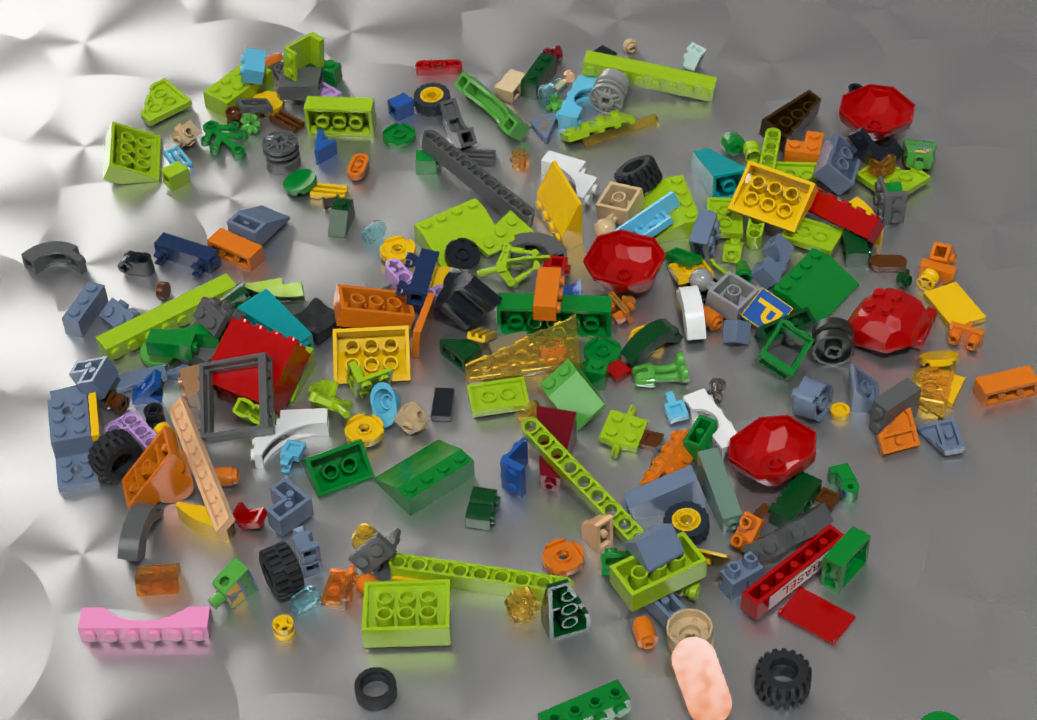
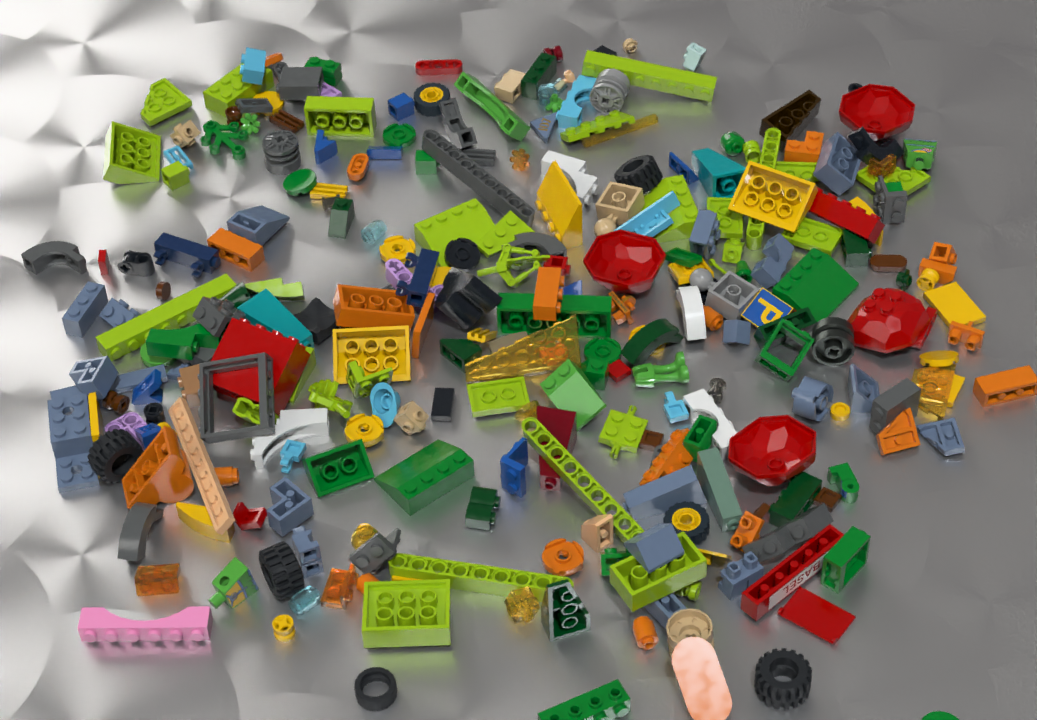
(103, 262): none -> red tile
(147, 433): none -> blue slope
(301, 53): lime panel -> none
(385, 152): none -> blue slope
(682, 169): none -> blue slope

